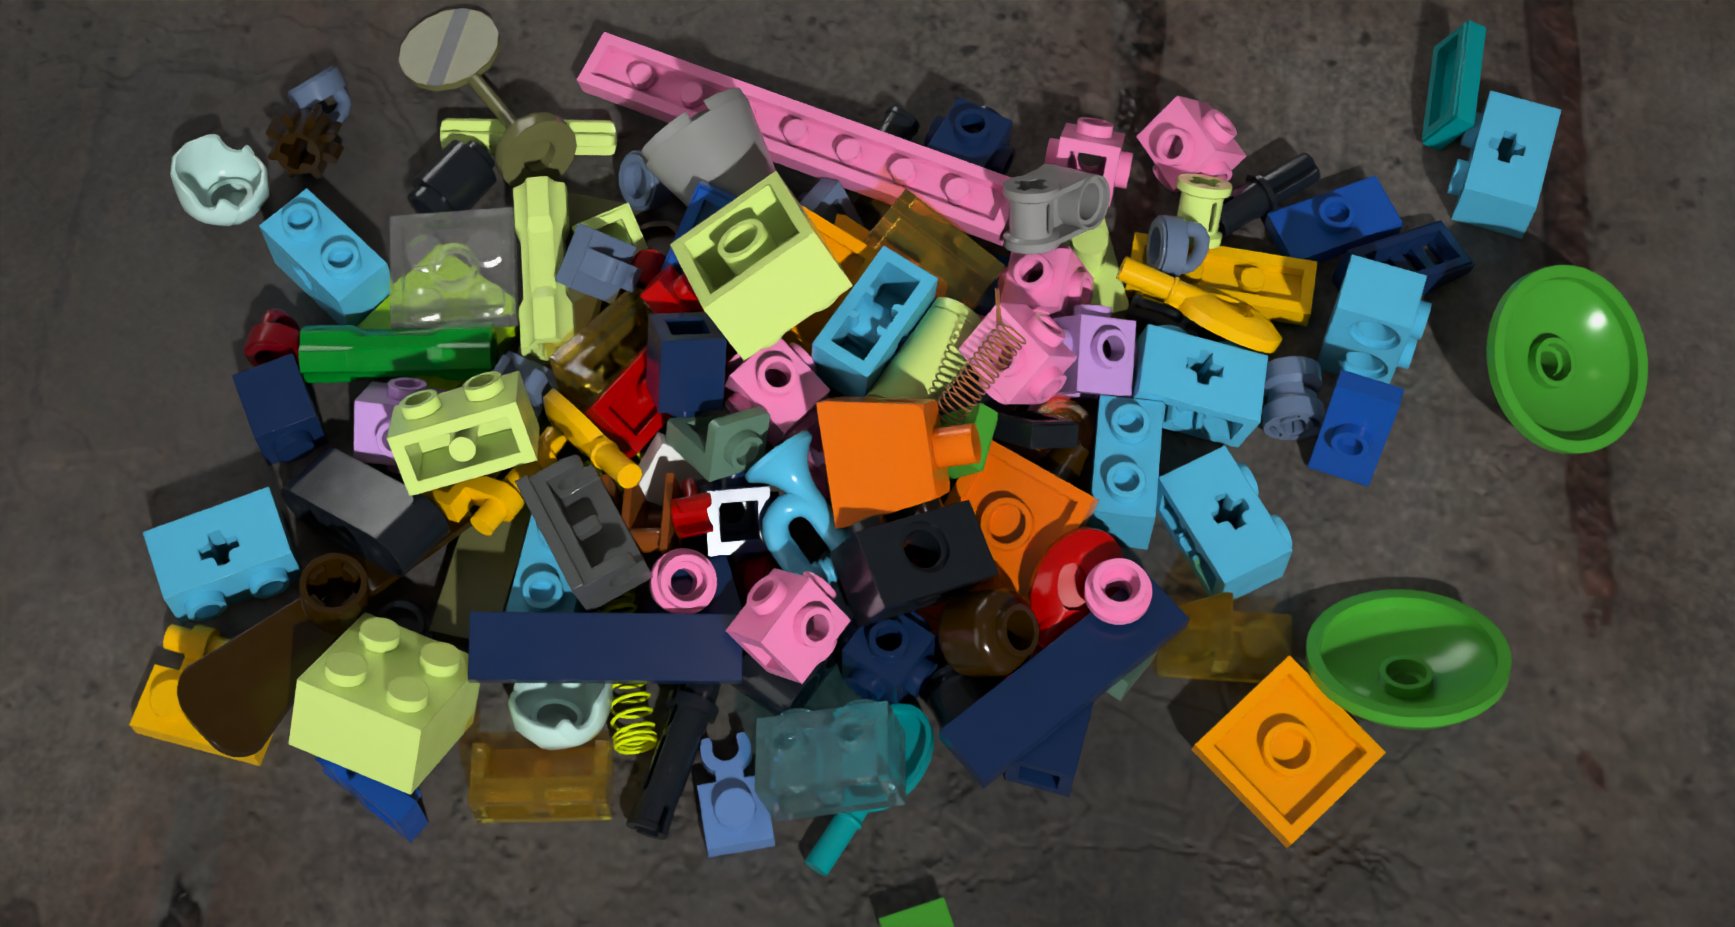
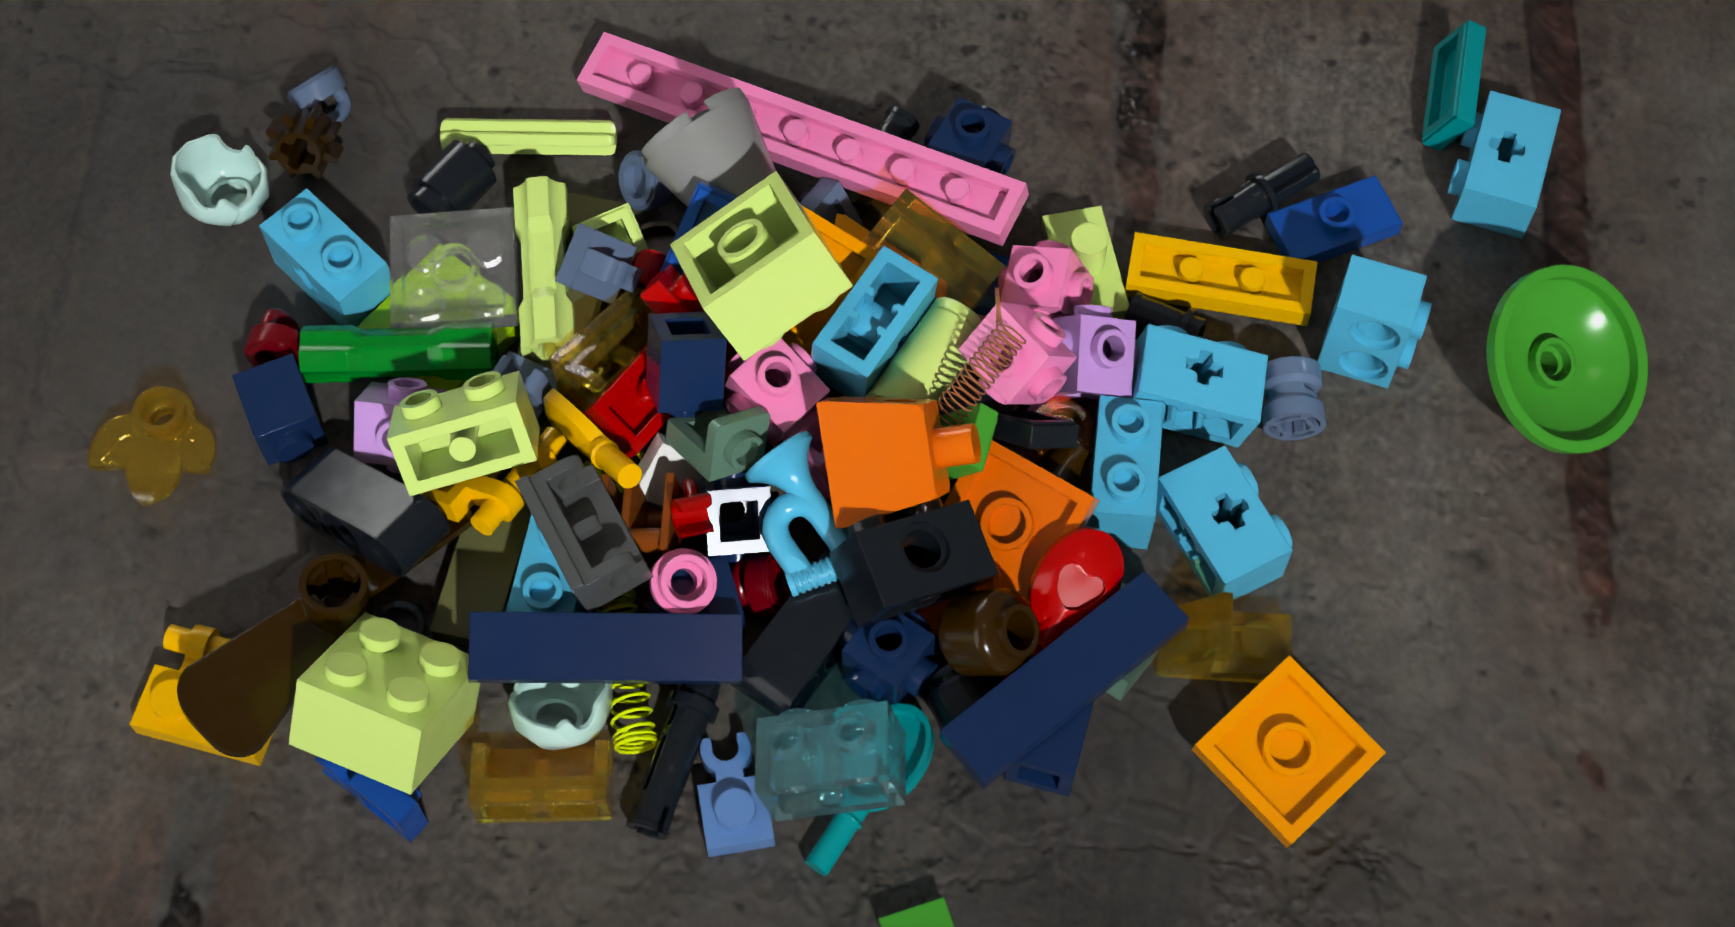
(152, 453): none -> clear yellow plate
(192, 552): medium azure brick -> none
(455, 51): olive piece -> none
(789, 623): bright pink brick -> none
(1053, 207): light grey piece -> none
(1094, 138): bright pink brick -> none
(1123, 574): bright pink plate -> none
(1169, 245): sand blue tile -> none
(1191, 139): bright pink brick -> none
(1203, 202): yellowish green bush -> none
(1208, 309): yellow piece -> none
(1355, 427): blue plate -> none
(1392, 249): dark blue slope -> none
(1408, 658): bright green dish -> none

